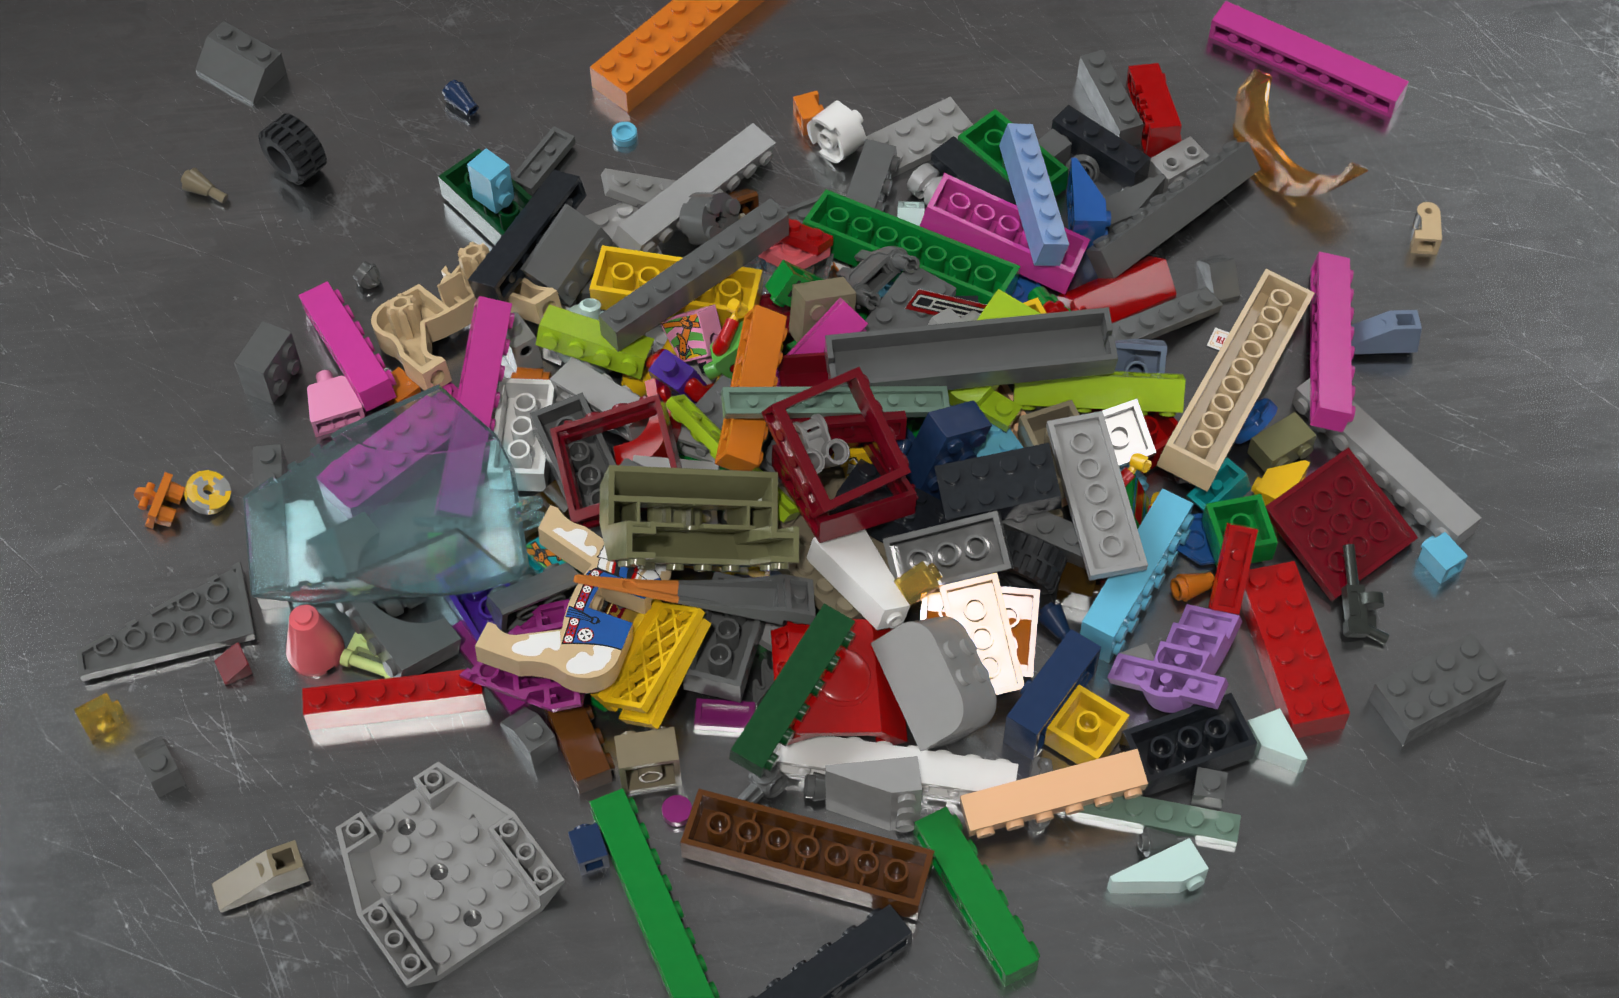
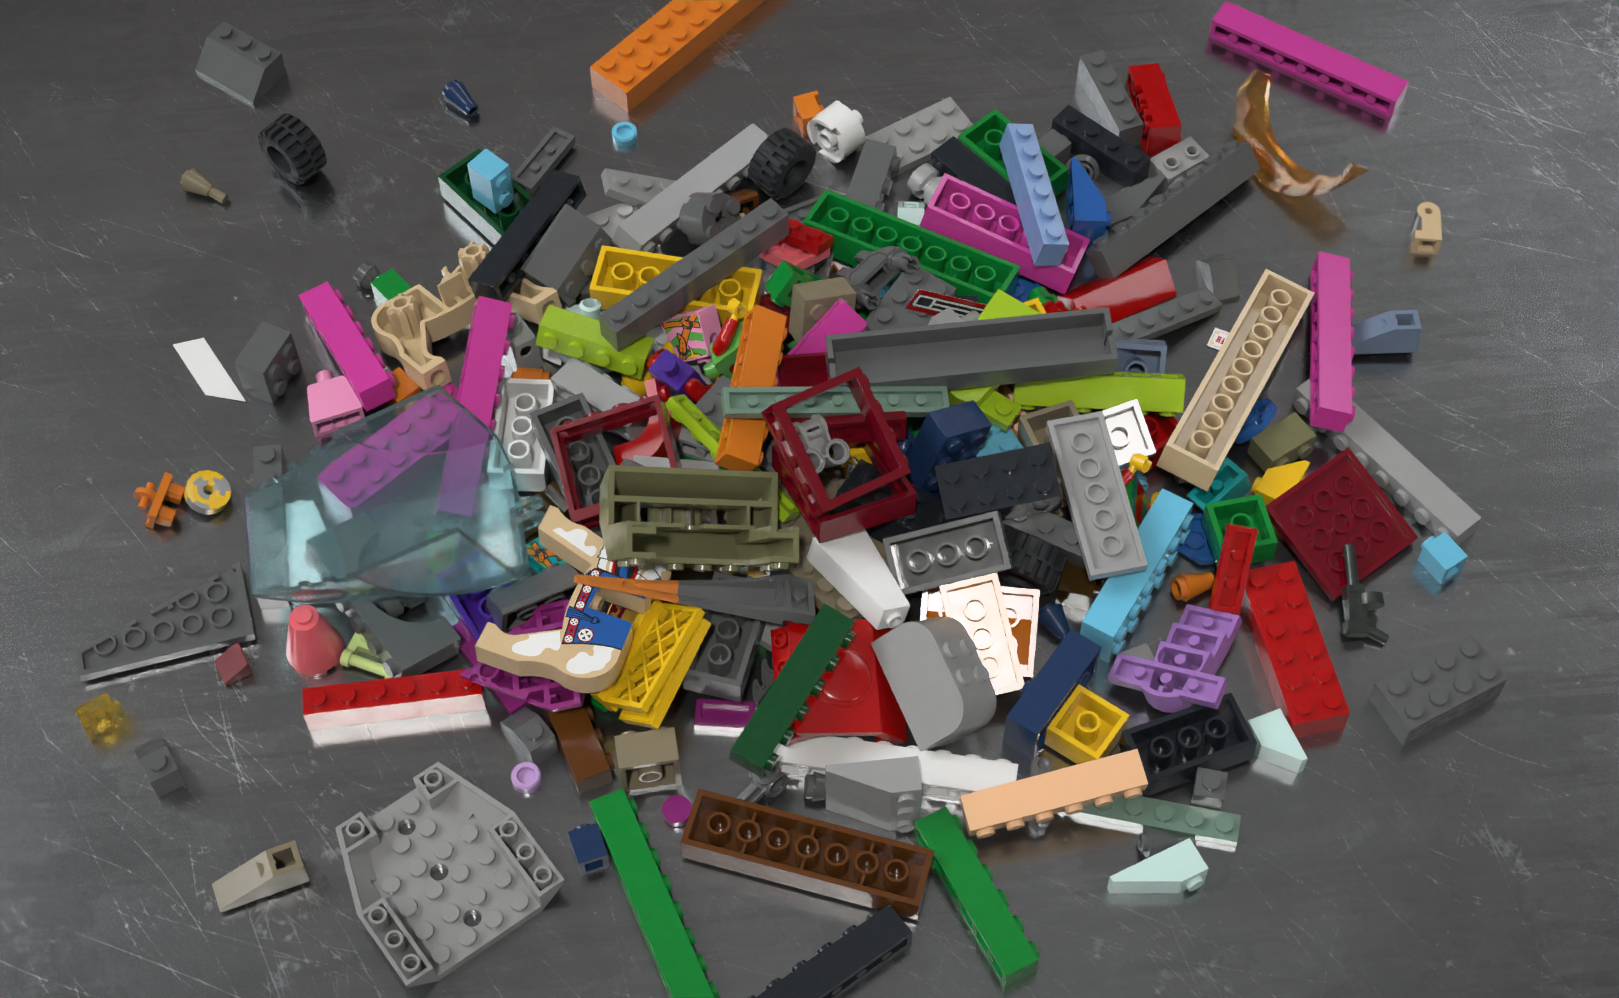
(207, 369): none -> white sticker
(388, 286): none -> green brick
(526, 777): none -> lavender tile
(781, 163): none -> black tyre
(919, 582): clear yellow brick -> none

